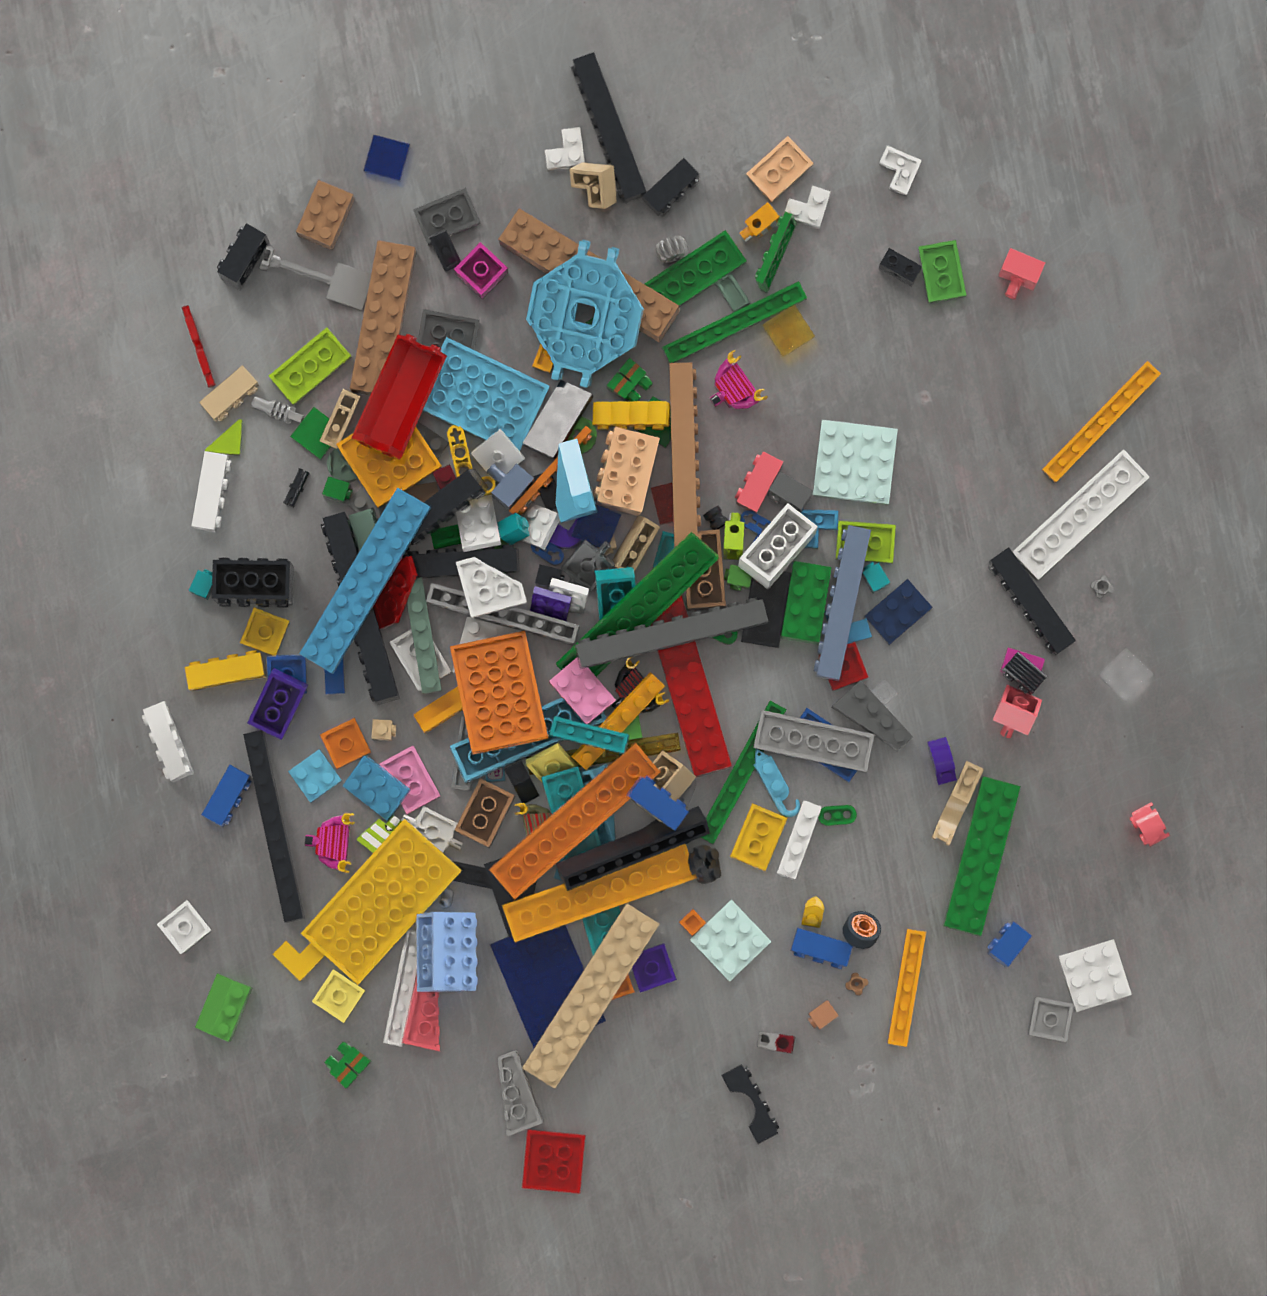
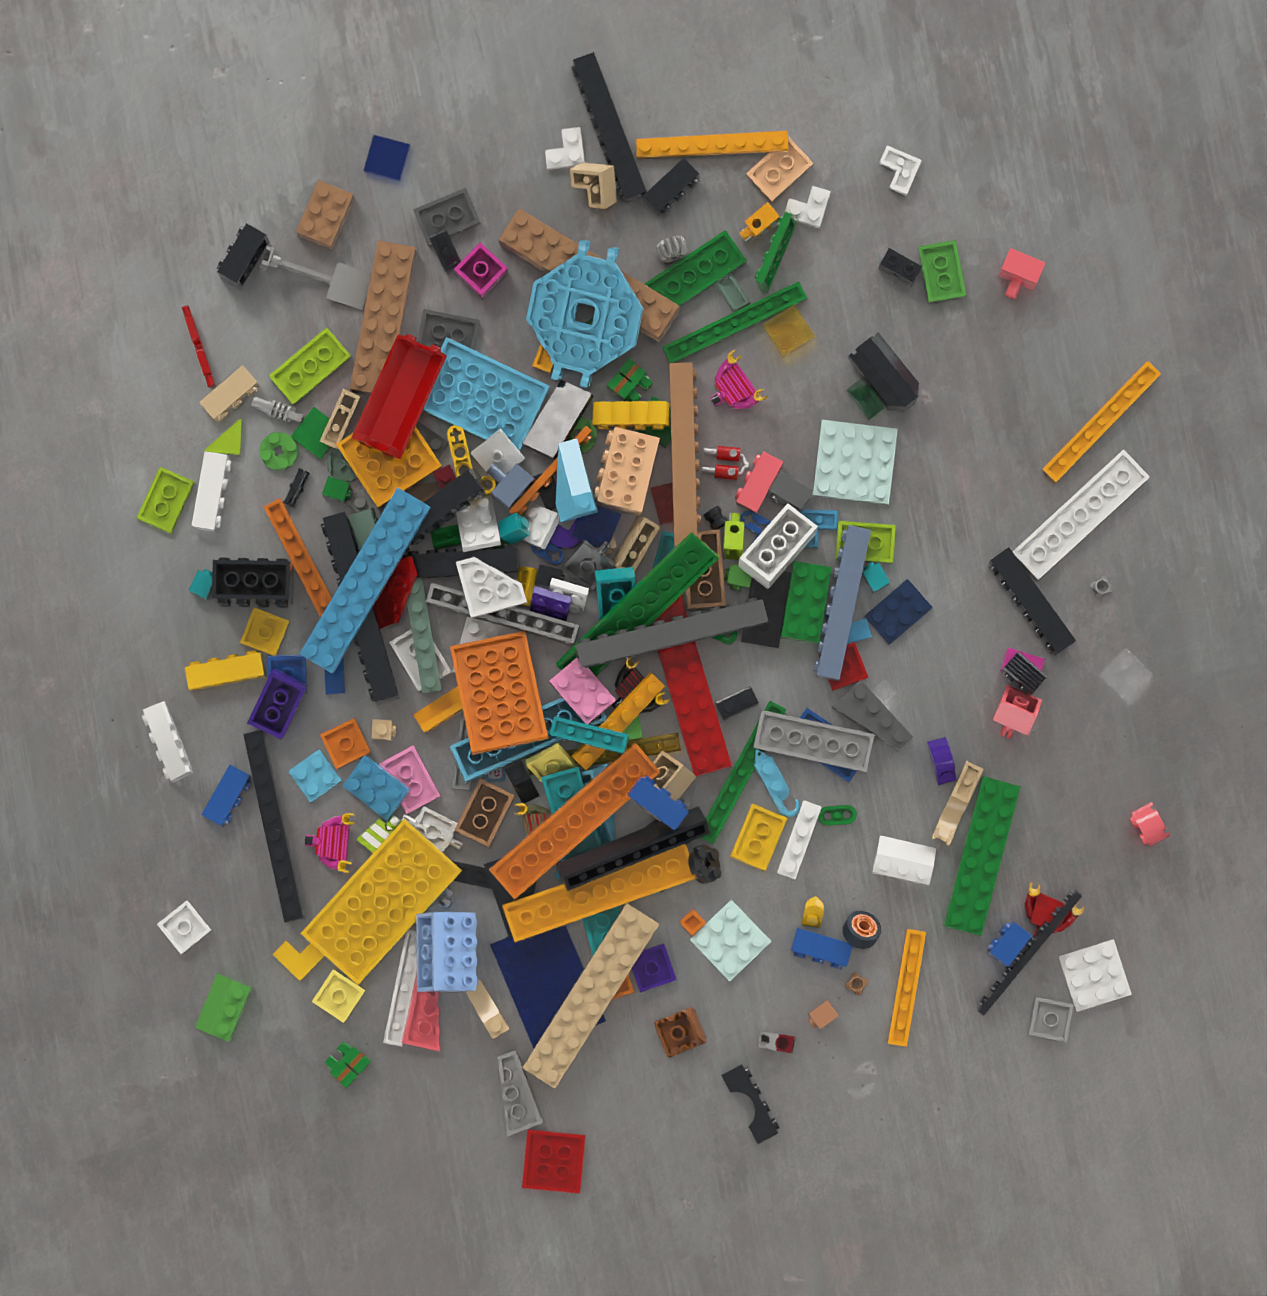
(165, 500): none -> lime tile
(277, 440): none -> bright green plate
(298, 555): none -> orange plate
(487, 1011): none -> tan slope
(527, 577): none -> yellow plate
(680, 1032): none -> dark orange slope
(712, 144): none -> light orange plate
(725, 471): none -> red piece
(737, 703): none -> black brick
(865, 399): none -> clear green slope
(885, 374): none -> black brick
(904, 860): none -> white slope
(1033, 944): none -> black plate
(1039, 909): none -> red torso

